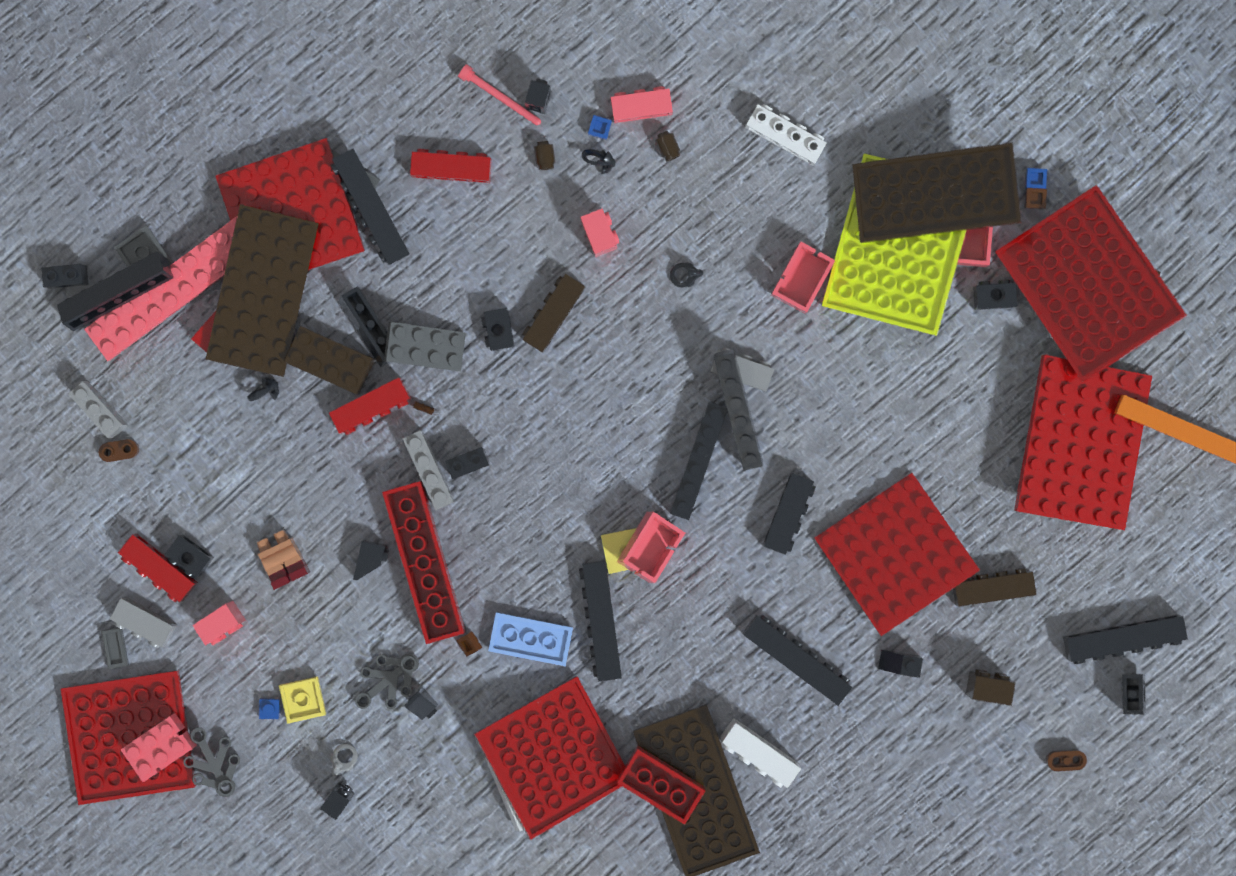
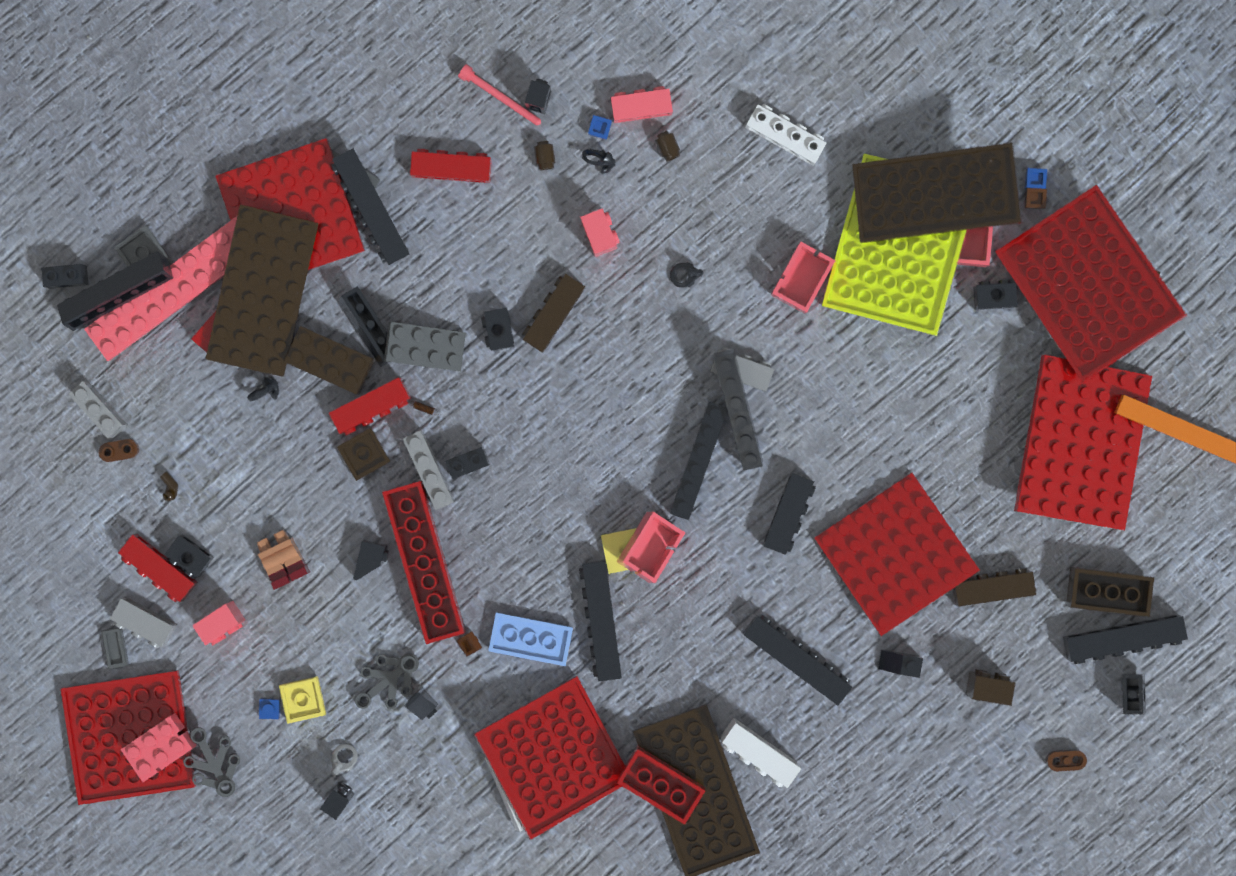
(171, 486): none -> dark brown arm
(363, 454): none -> dark brown plate
(1110, 591): none -> dark brown brick

